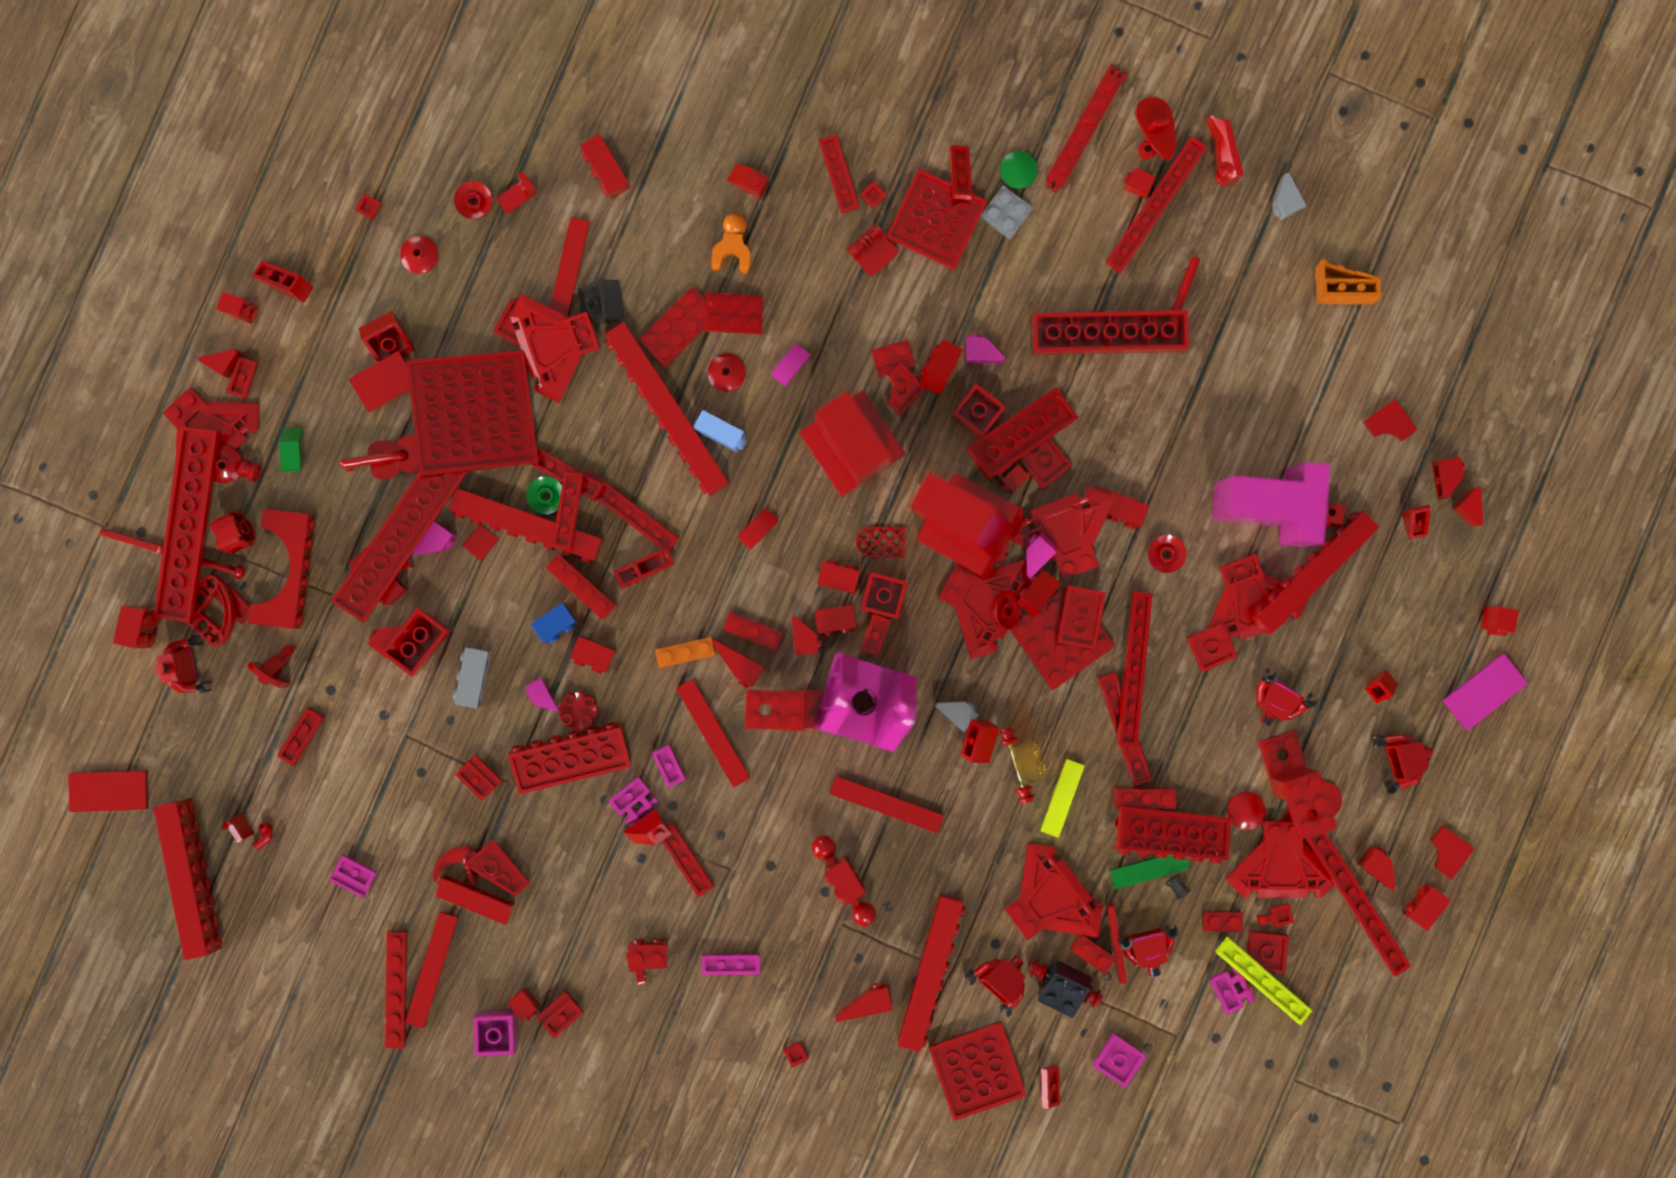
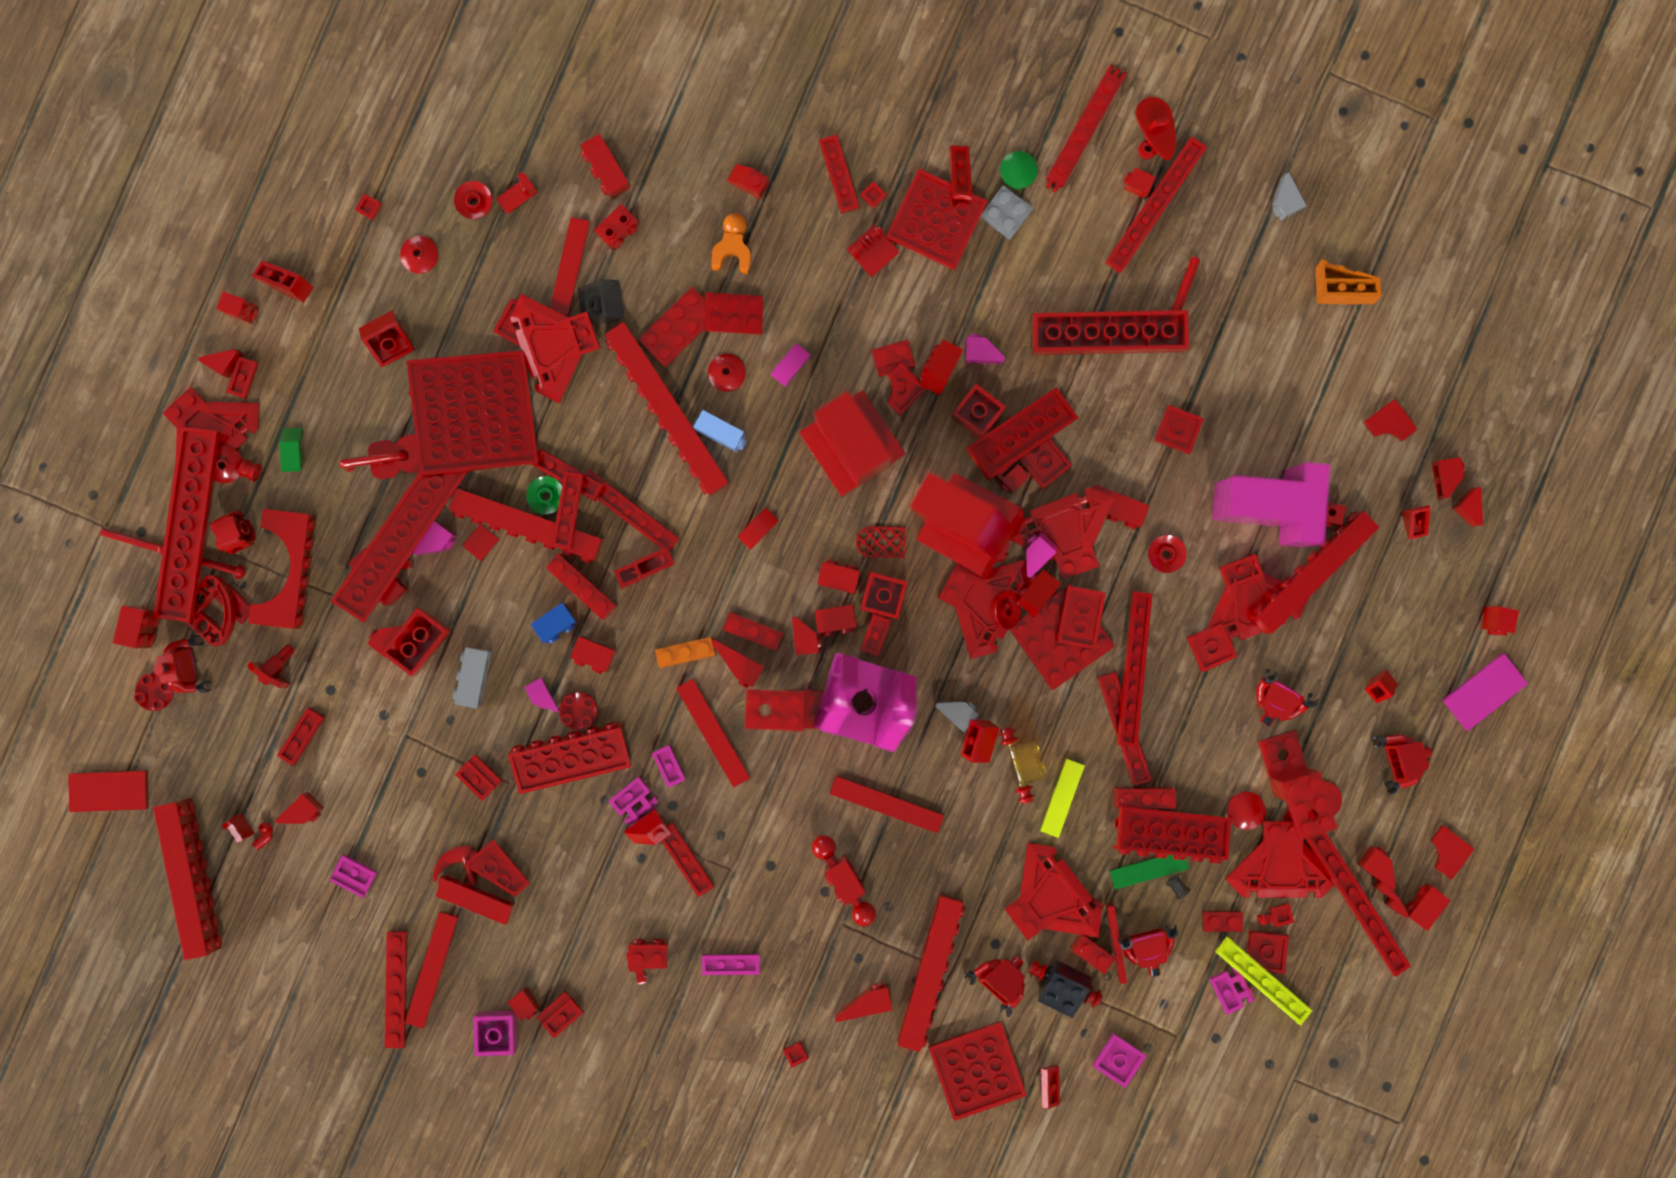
(152, 694): none -> red dish
(301, 811): none -> red slope
(382, 381): red tile -> none
(617, 227): none -> red brick
(1178, 429): none -> red plate
(1226, 153): red slope -> none
(1392, 901): none -> red slope

